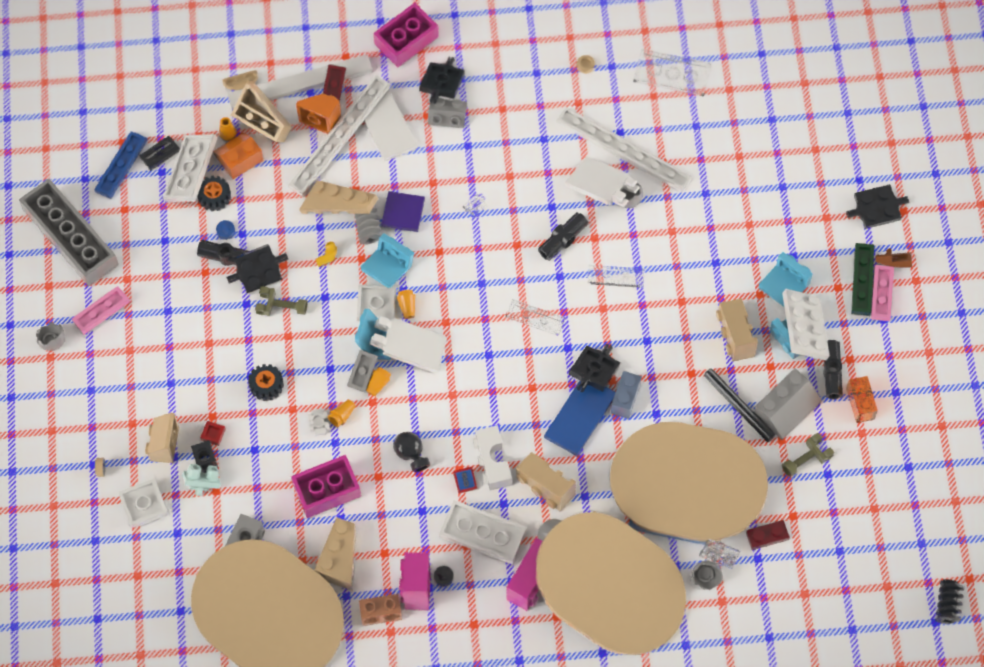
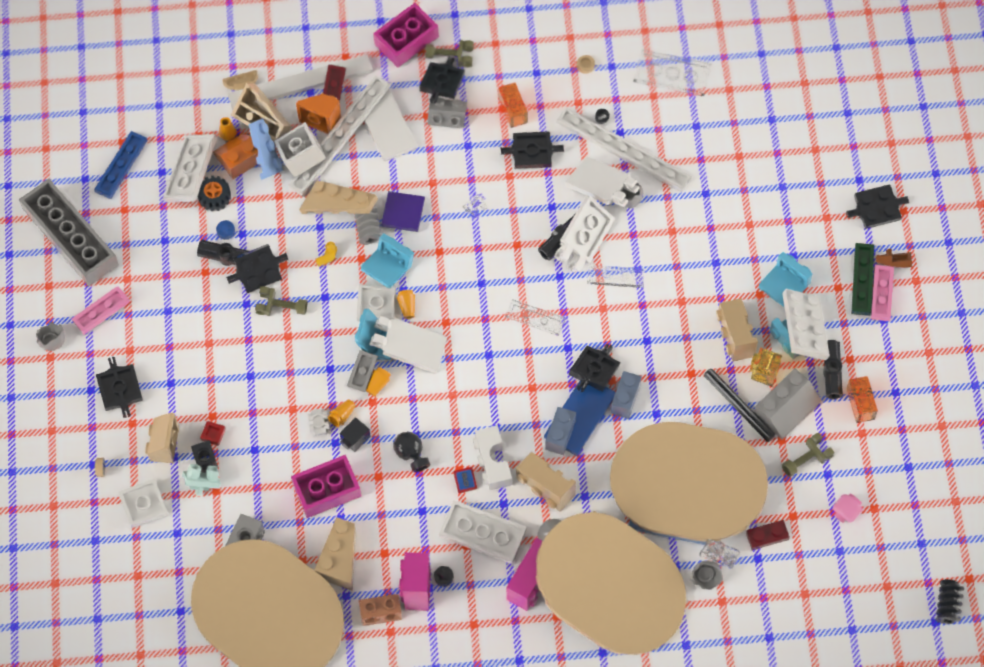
(119, 387): none -> black plate
(161, 155): black tile -> none
(266, 389): black wheel -> none
(267, 155): none -> light blue wing
(299, 149): none -> white brick
(354, 435): none -> black brick
(465, 61): none -> olive bar
(512, 105): none -> clear orange brick
(532, 150): none -> black plate
(560, 431): none -> sand blue brick
(584, 234): none -> white tile
(601, 112): none -> black hinge
(765, 366): none -> clear yellow brick
(847, 508): none -> bright pink head

